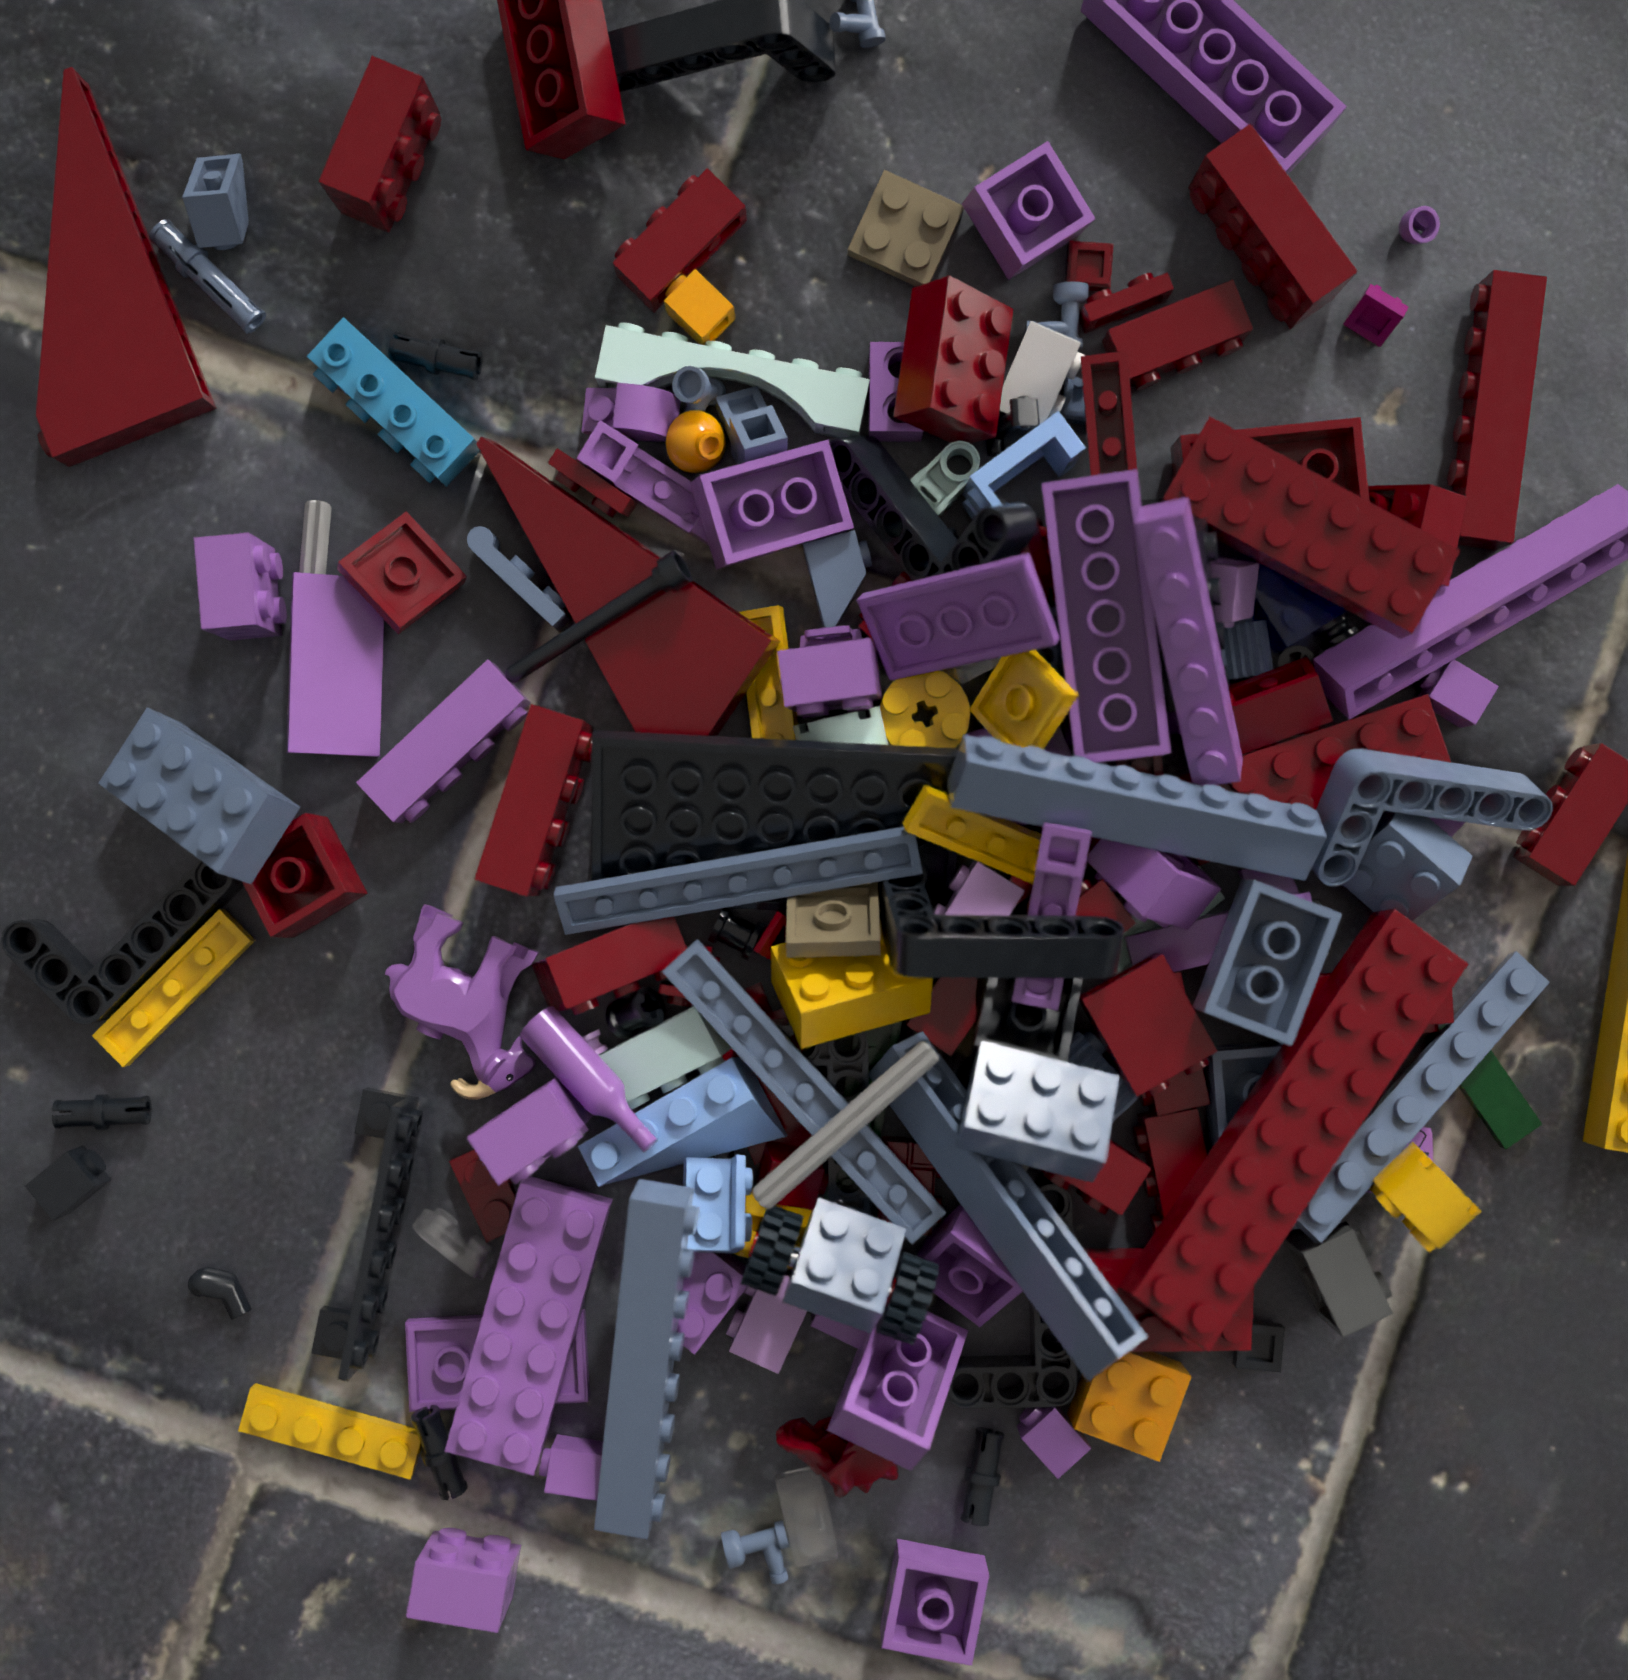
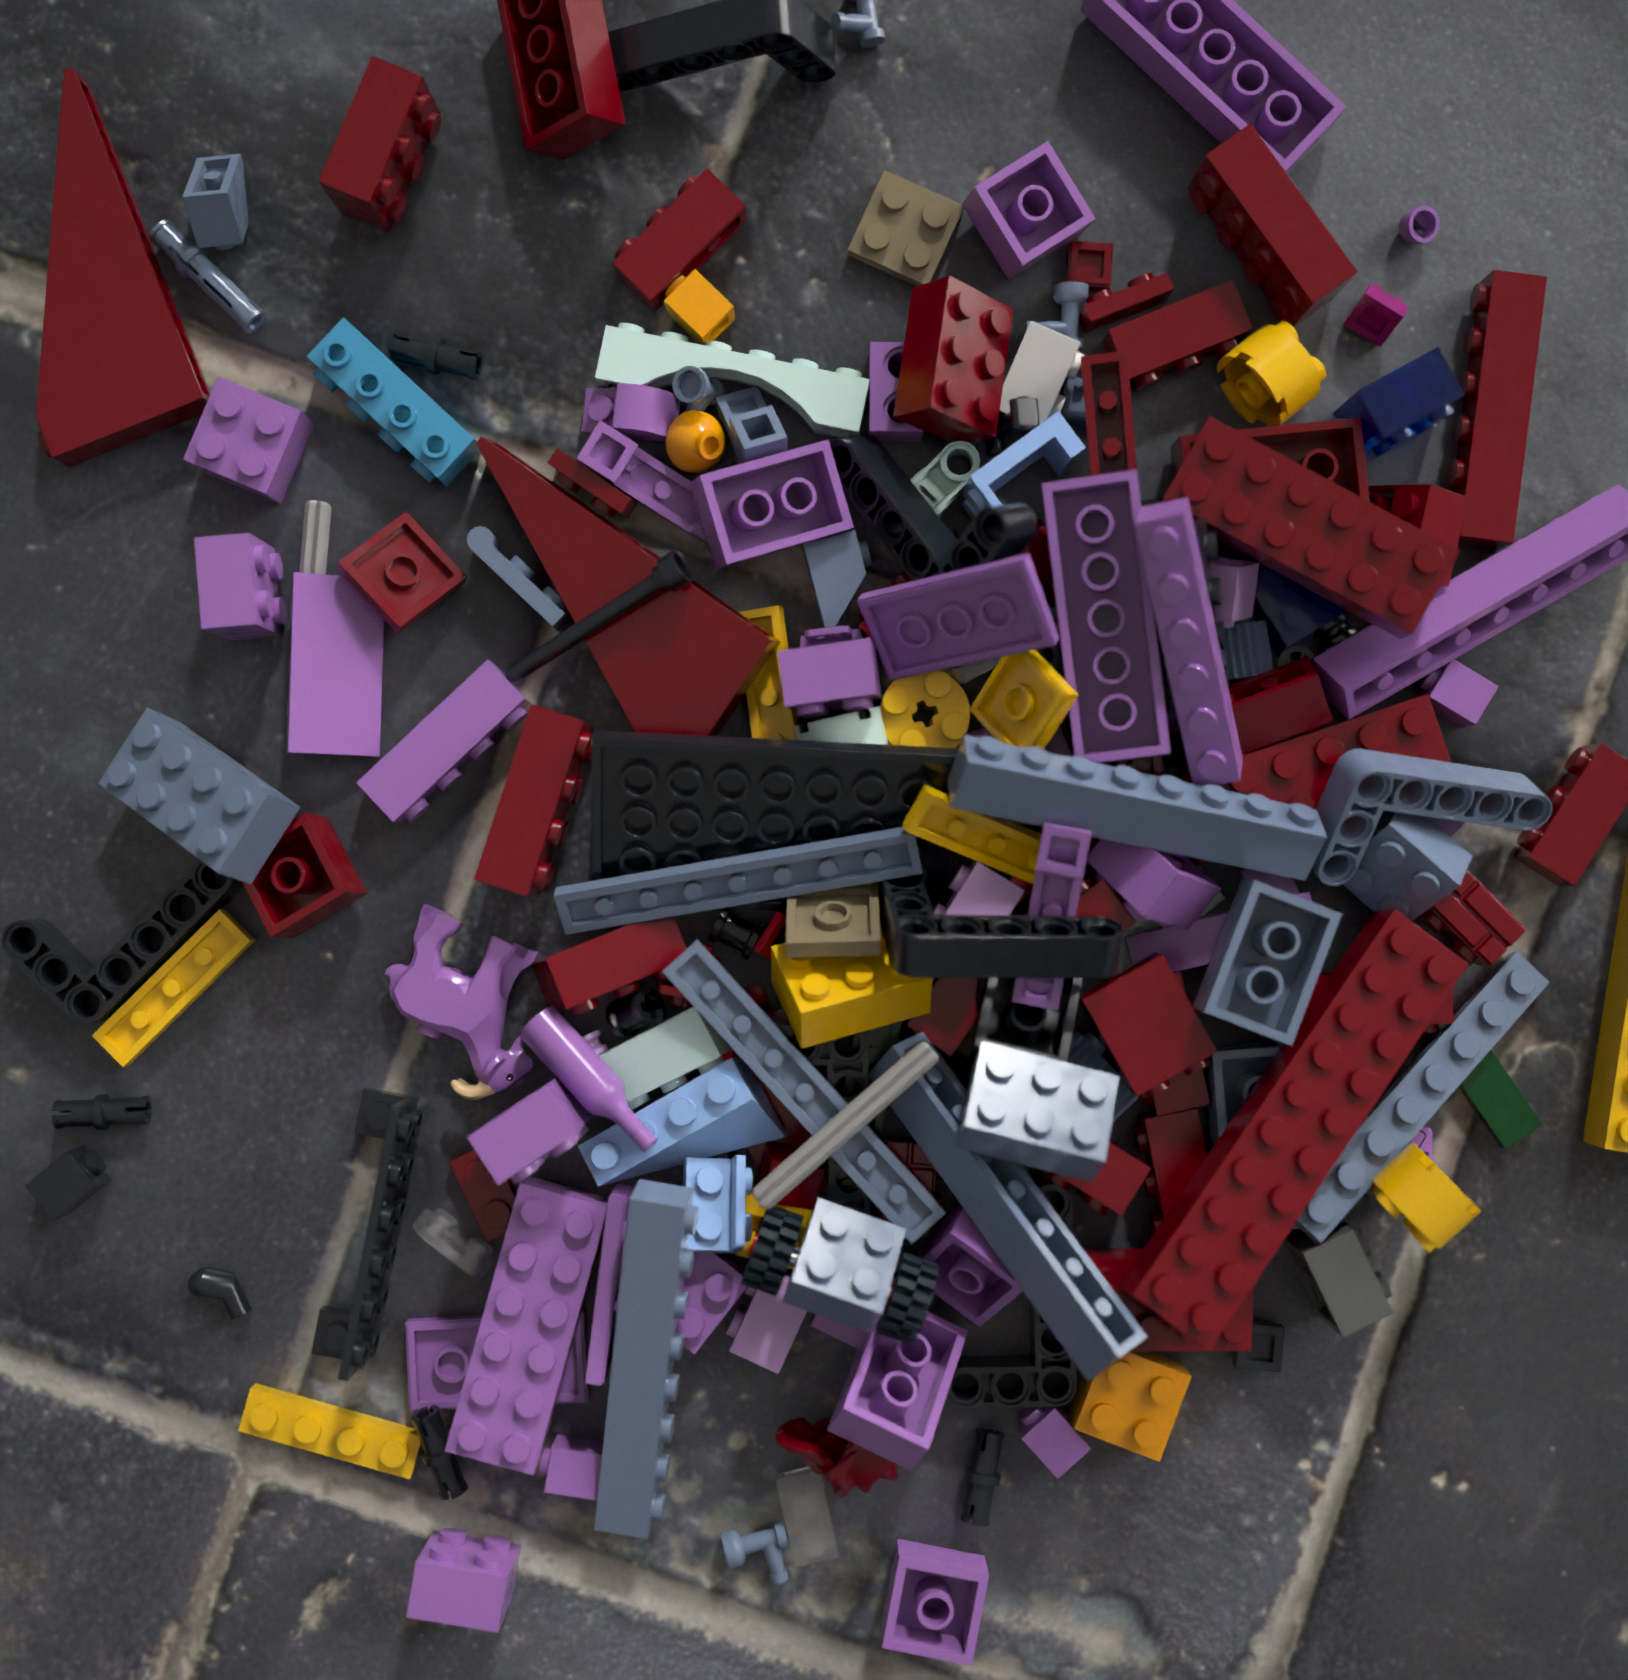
(249, 440): none -> medium lavender brick
(608, 1286): none -> medium lavender tile
(1271, 375): none -> yellow brick
(1404, 402): none -> clear blue brick
(1474, 922): none -> dark red brick

